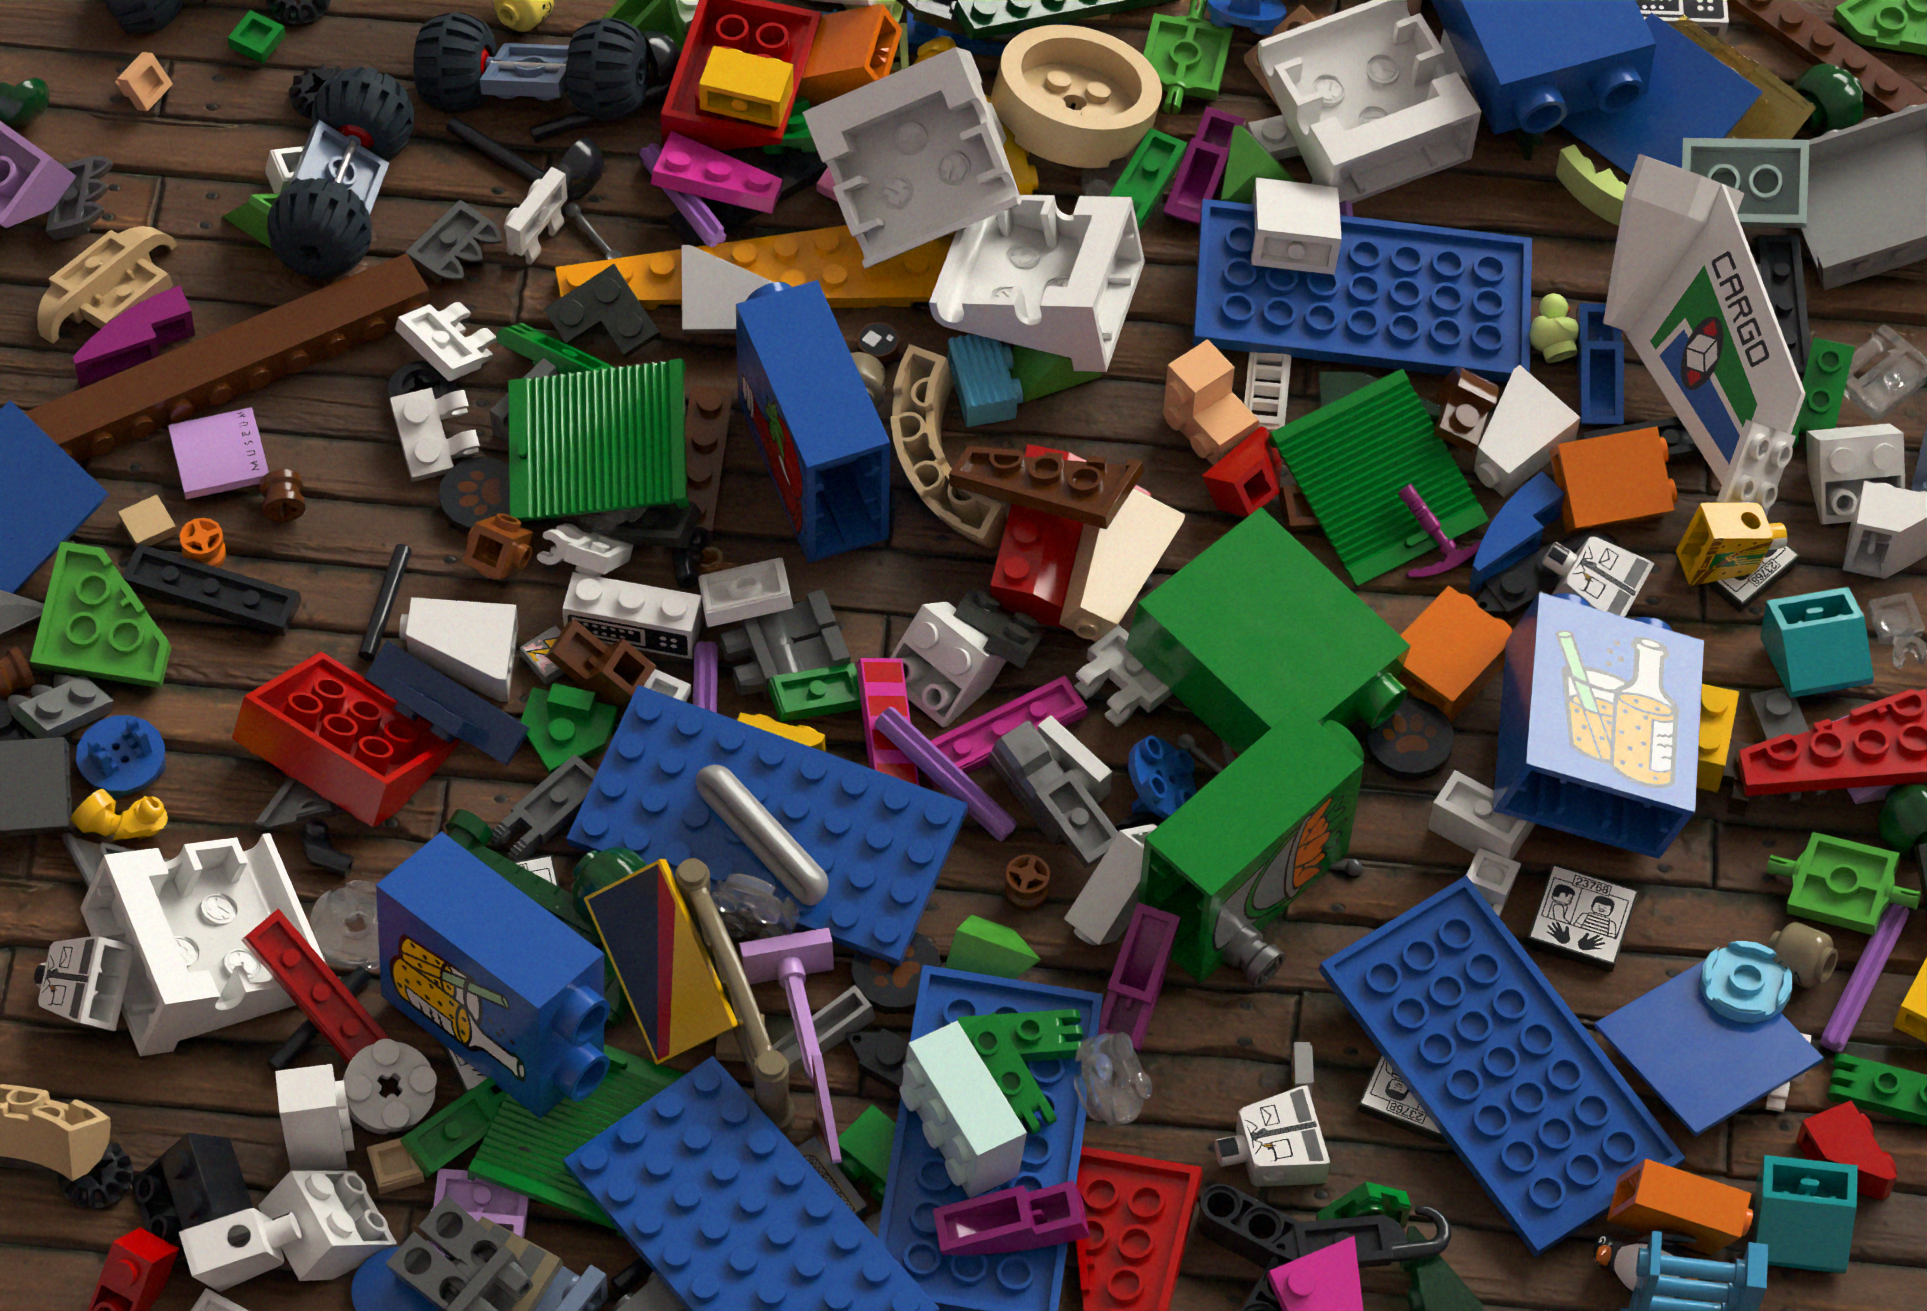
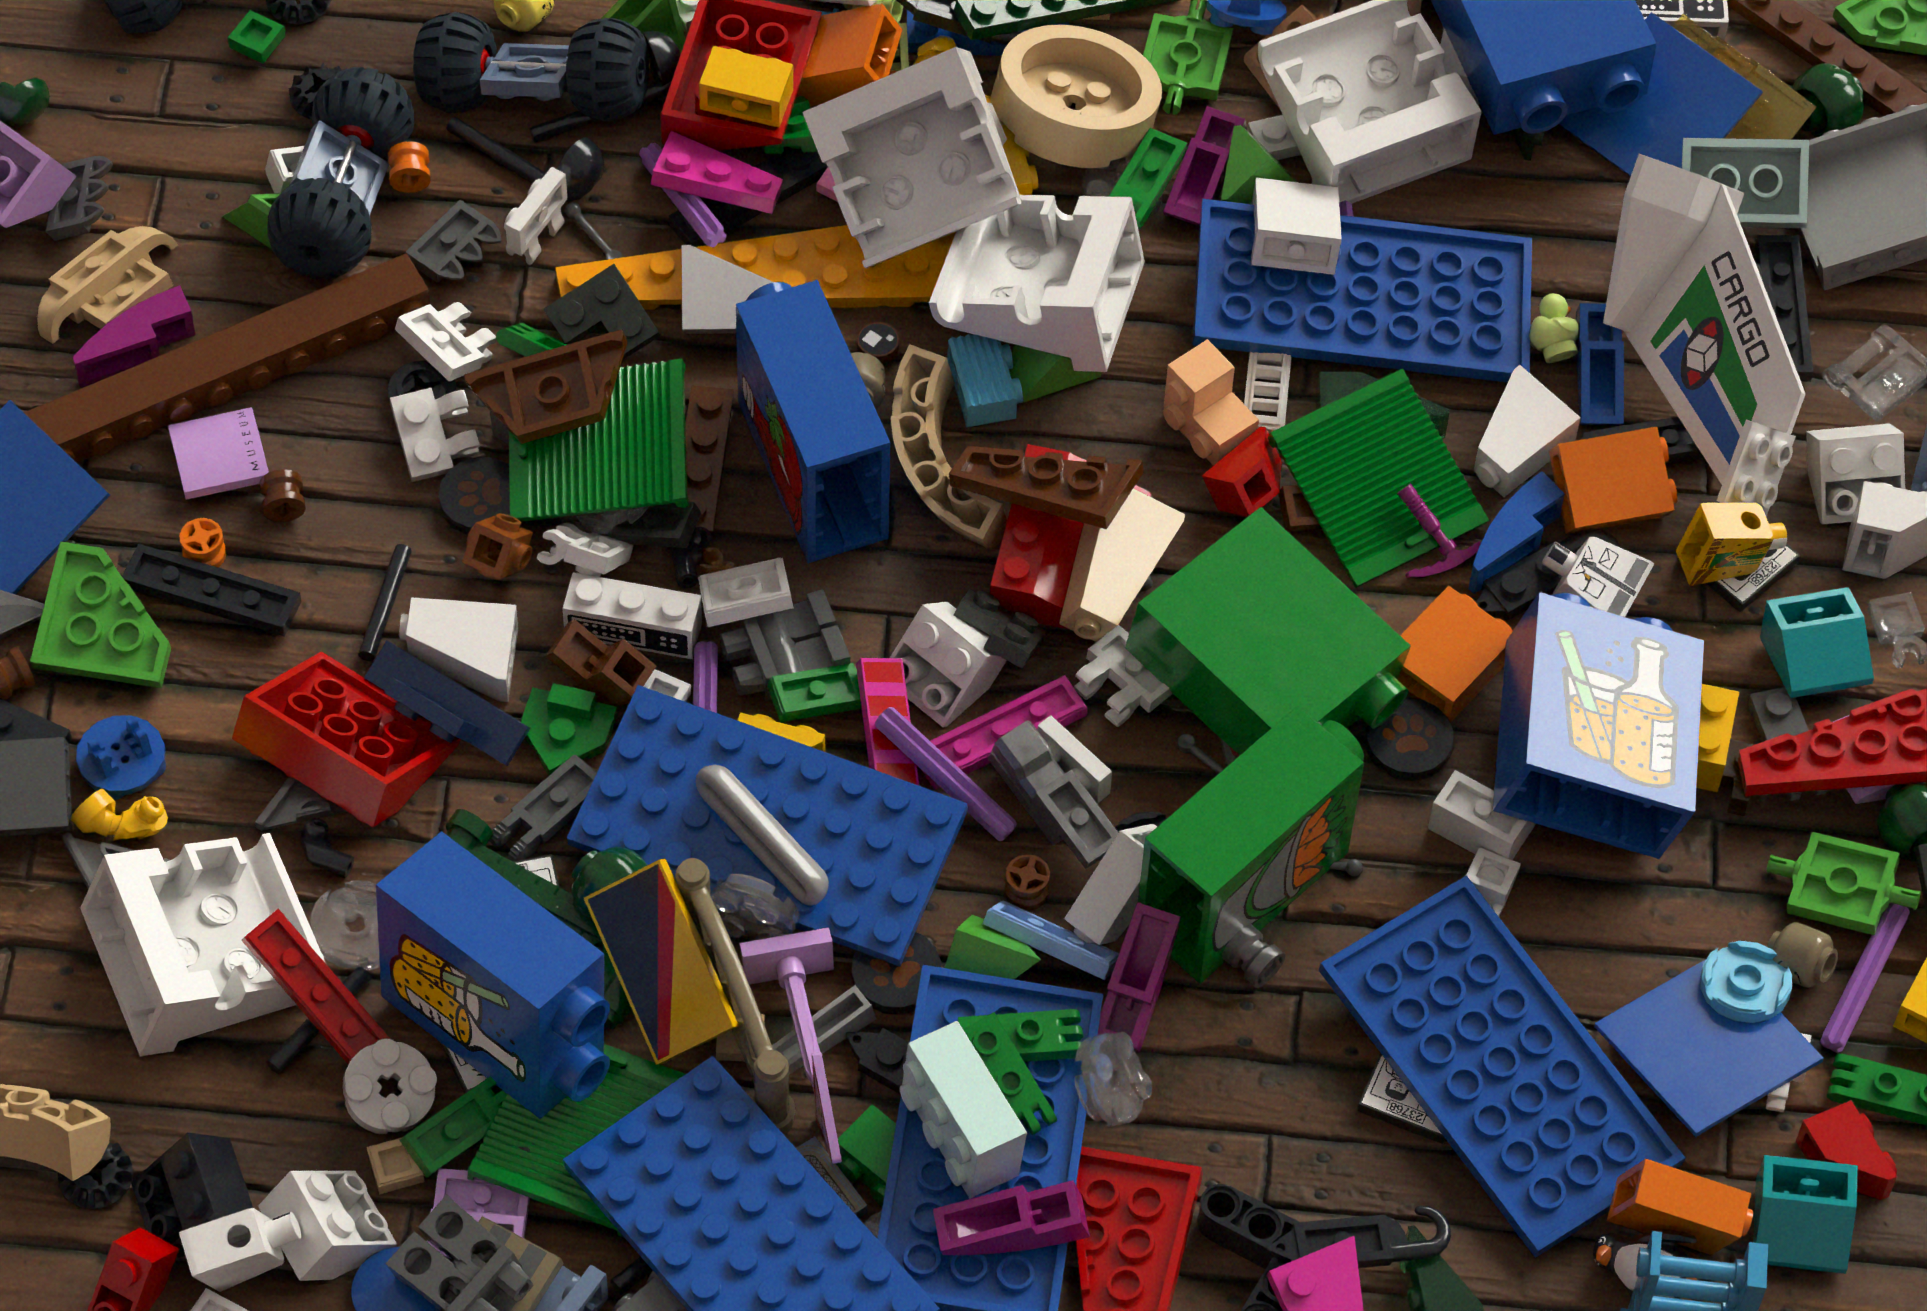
(62, 708): dark grey plate -> none
(85, 980): white torso -> none
(144, 81): light nougat tile -> none
(147, 522): tan tile -> none
(314, 1118): white brick -> none
(409, 167): none -> orange wheel
(535, 652): light grey tile -> none
(552, 388): none -> reddish brown wing
(1051, 939): none -> light blue tile
(1160, 776): blue plate -> none
(1278, 1141): white torso -> none
(1302, 1066): light grey tile -> none
(1369, 1200): green plate -> none
(1464, 408): reddish brown brick -> none
(1582, 917): tile -> none
(1598, 191): yellowish green slope -> none
(1823, 386): green hinge -> none

